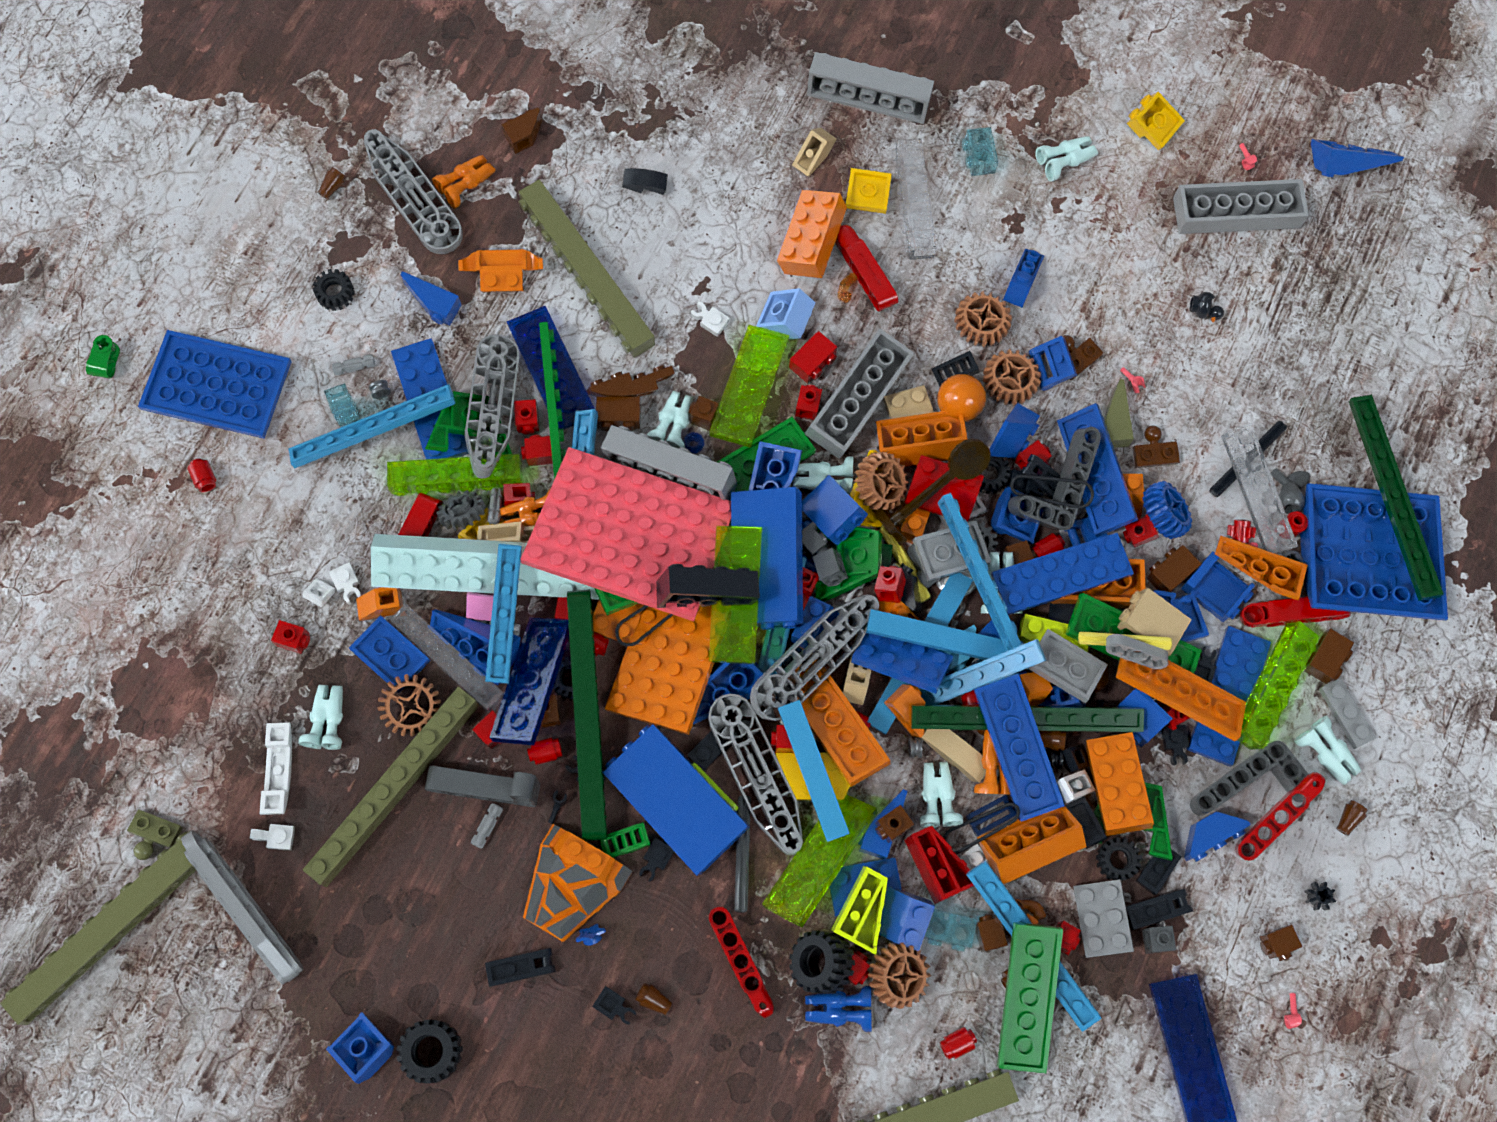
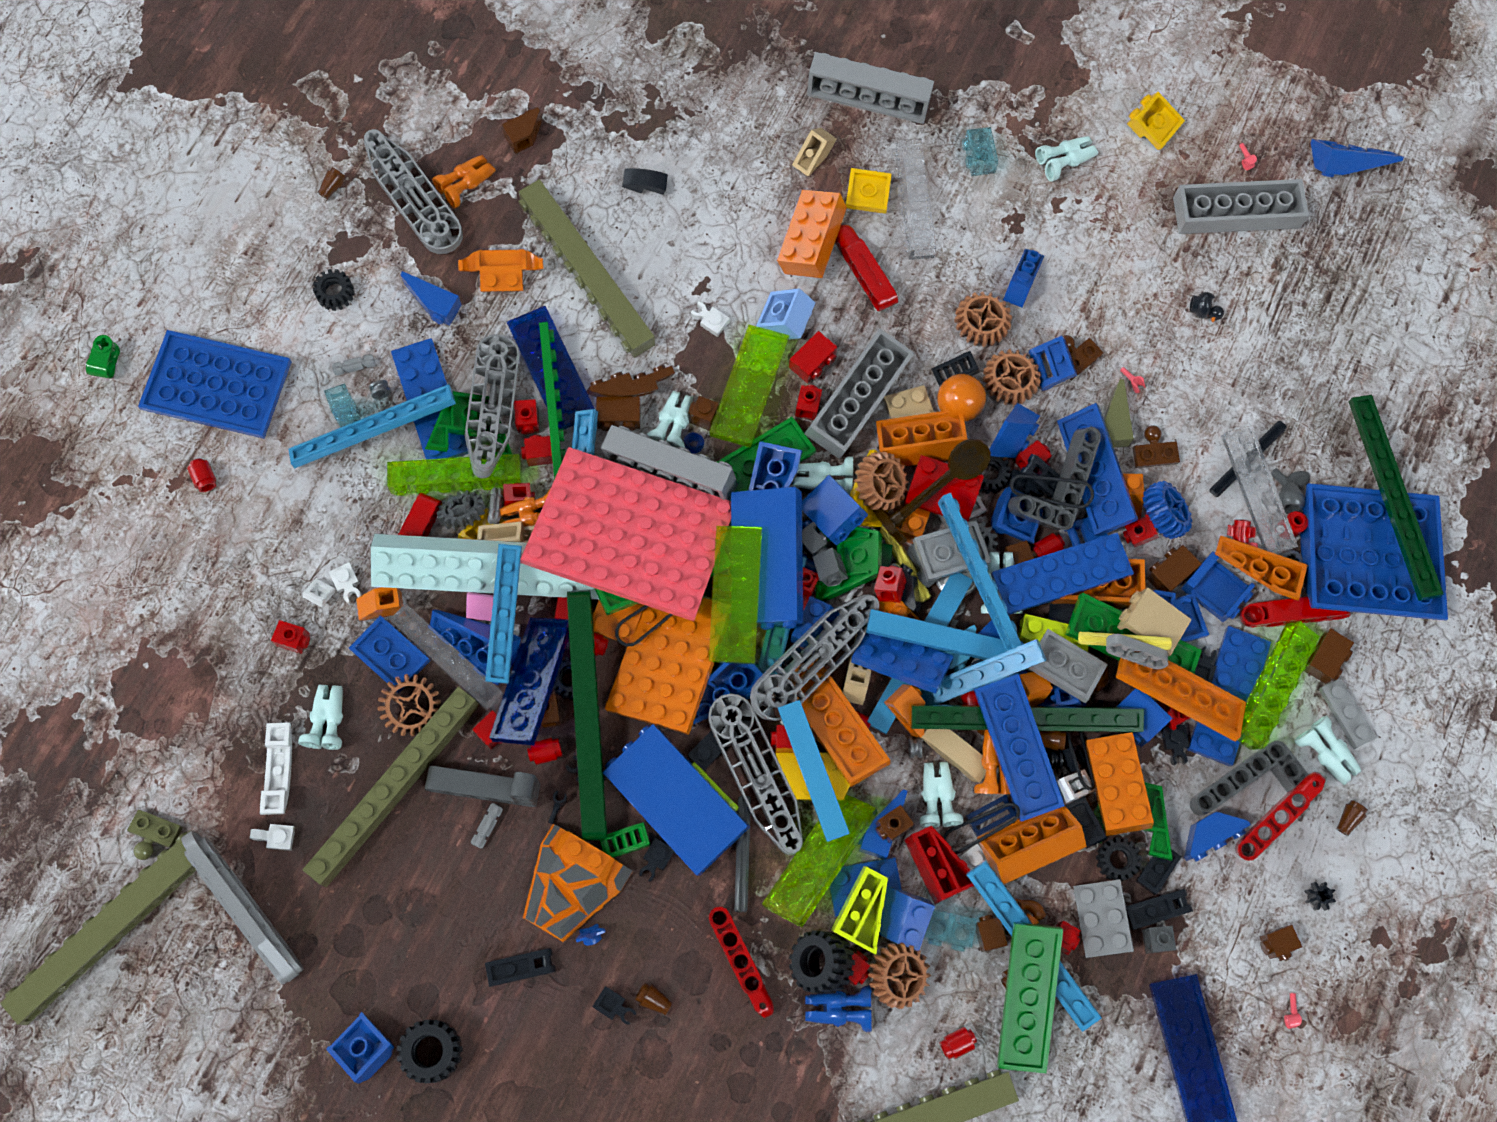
(707, 586): black wedge -> none
(847, 282): clear orange arm -> none
(1076, 762): none -> black piece

